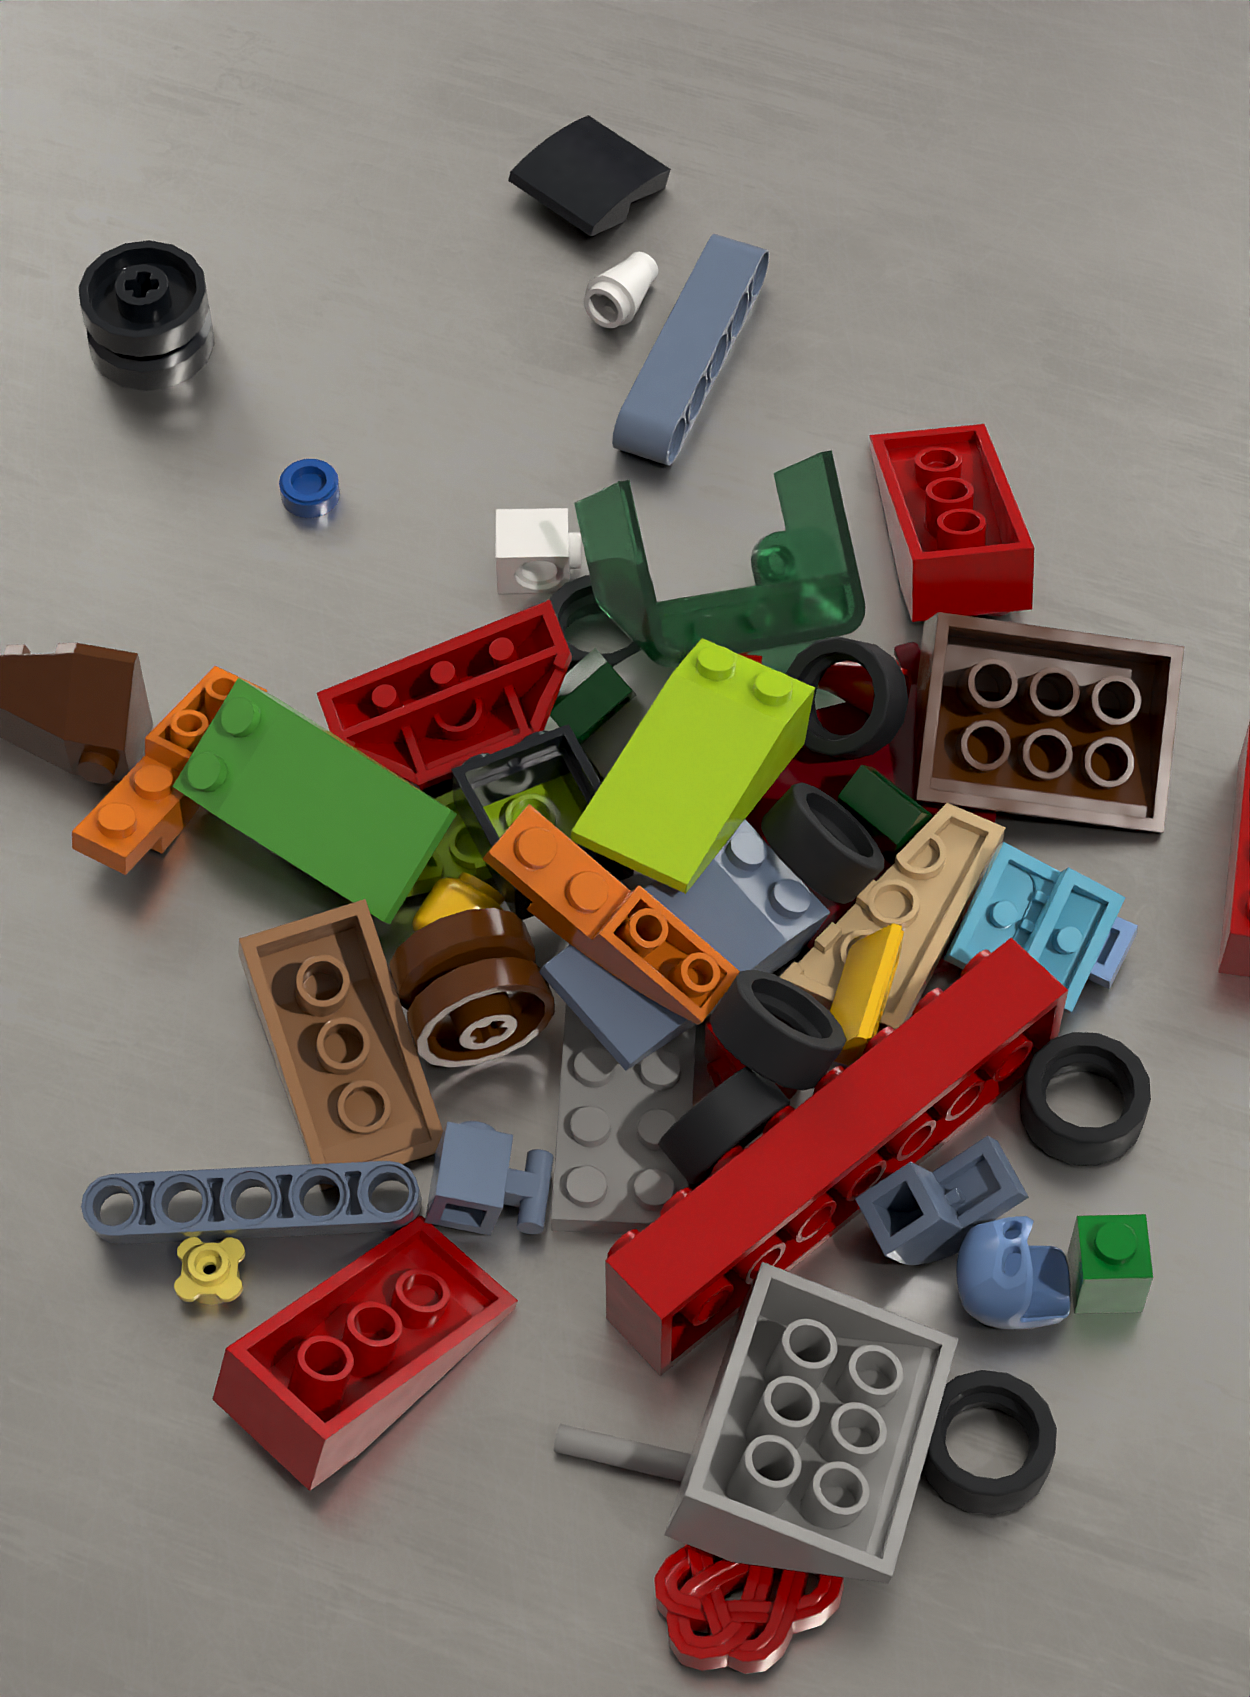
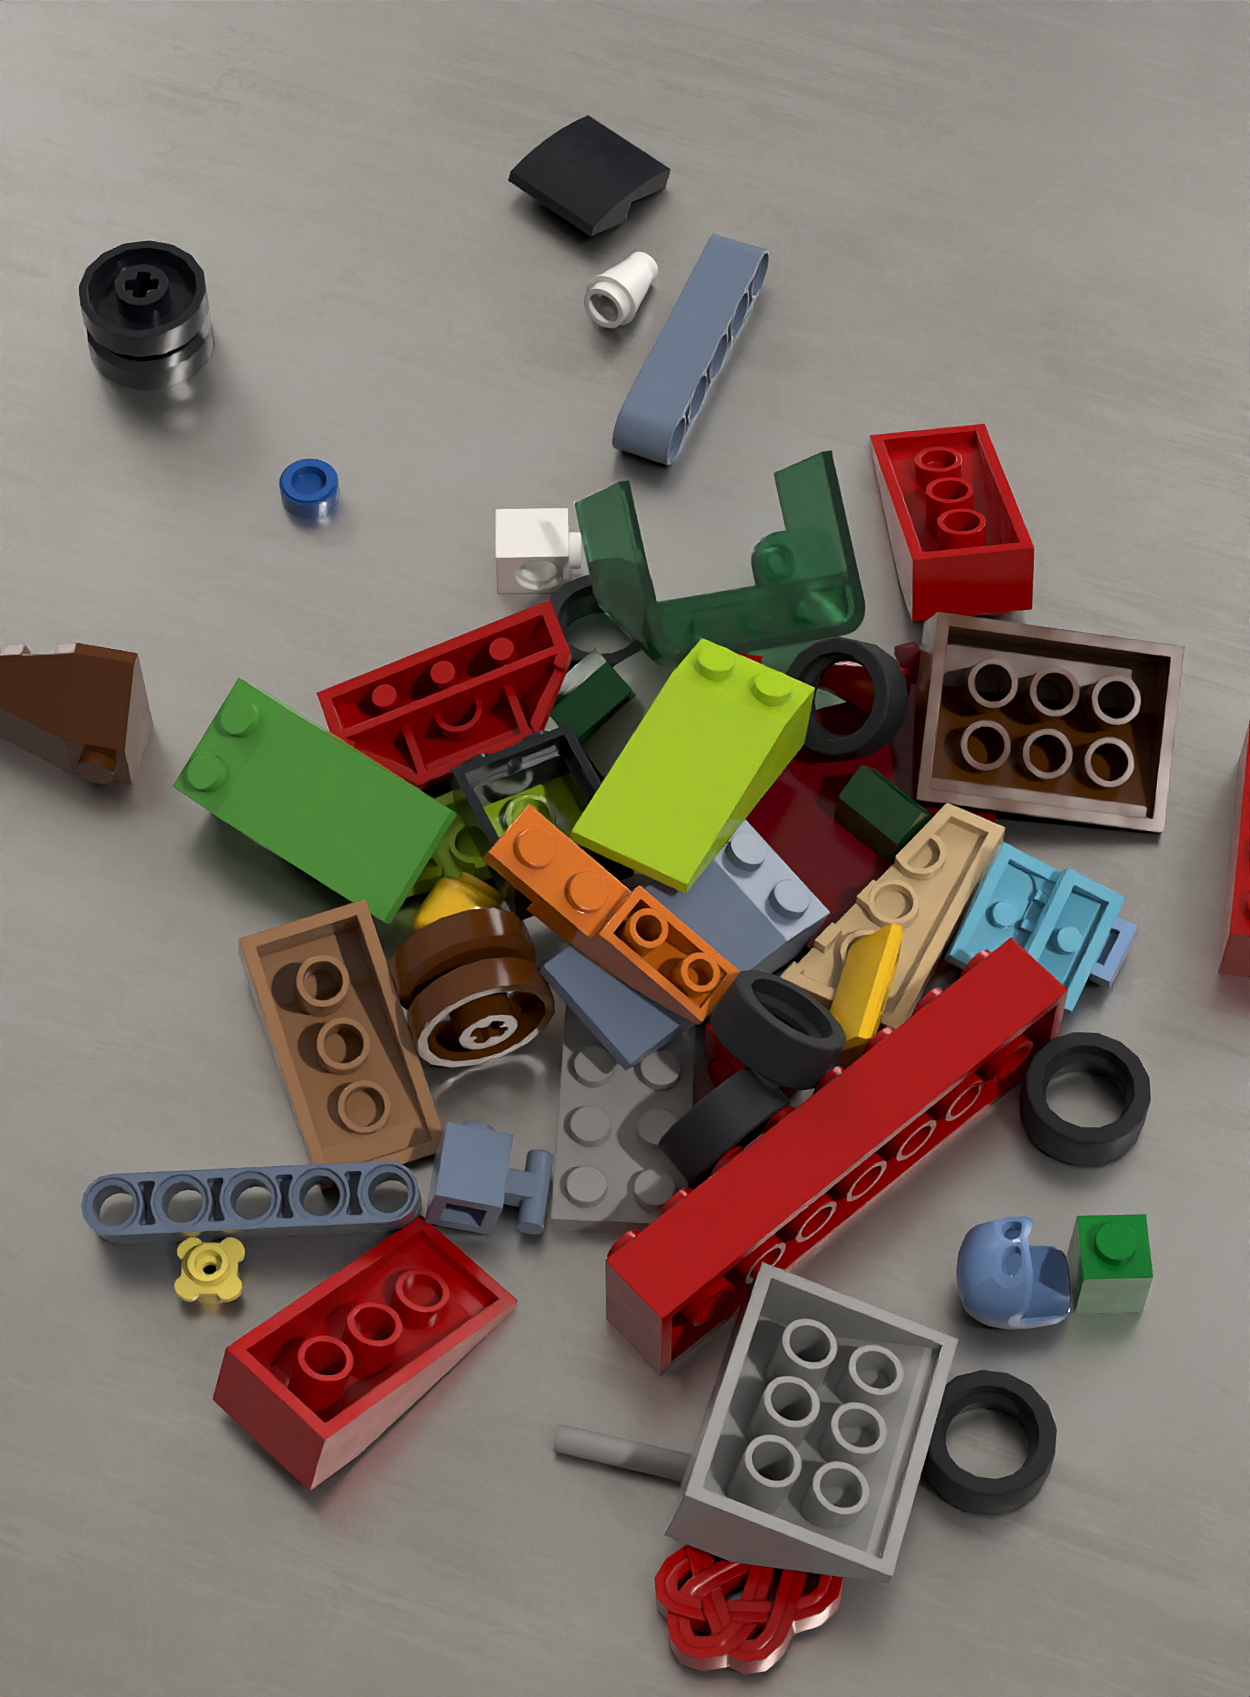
(144, 807): orange slope -> none
(822, 843): black tyre -> none
(927, 1213): sand blue brick -> none

